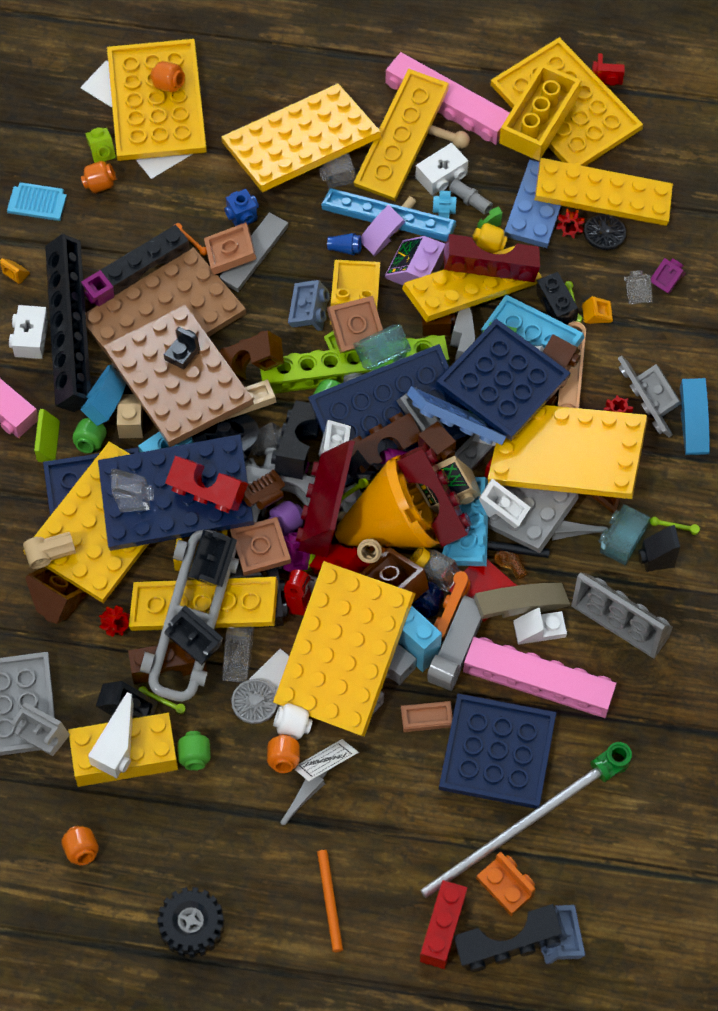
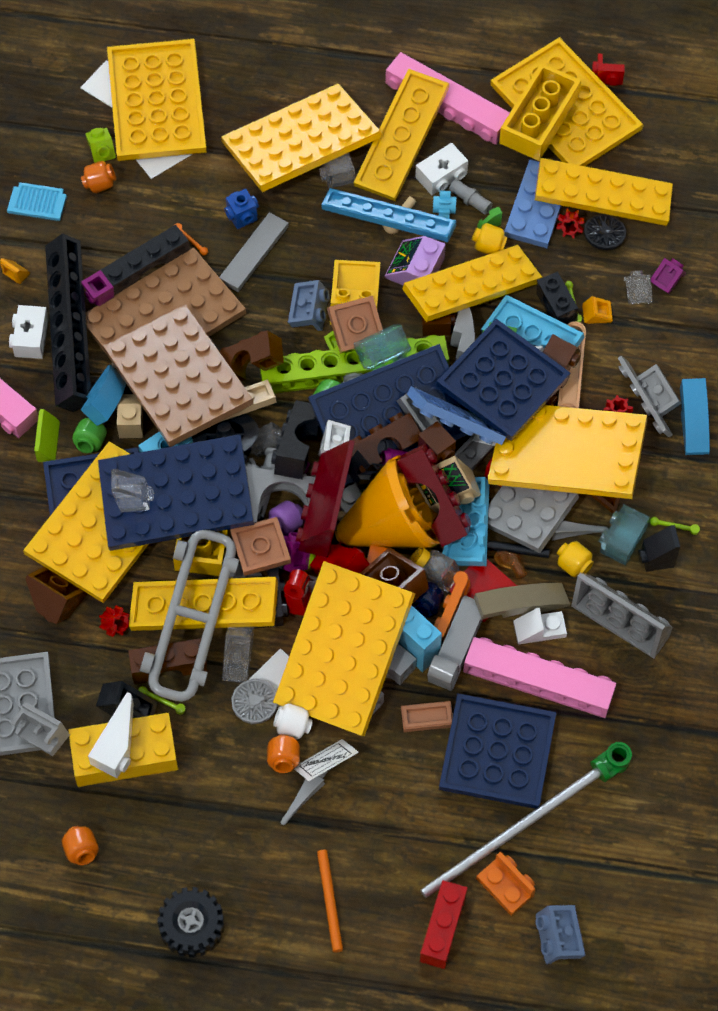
(42, 551): tan piece -> none
(167, 76): orange head -> none
(183, 348): black bracket -> none
(187, 477): red arch -> none
(193, 635): black hinge -> none
(193, 750): bright green head -> none
(212, 558): black hinge -> none
(230, 248): nougat plate -> none
(264, 490): reddish brown piece -> none
(345, 243): blue cone -> none
(362, 483): lime hinge -> none
(365, 554): tan cone -> none
(381, 229): lavender slope -> none
(459, 139): tan bar -> none
(465, 256): dark red arch -> none
(502, 502): white slope -> none
(541, 930): black arch -> none
(574, 558): none -> yellow head

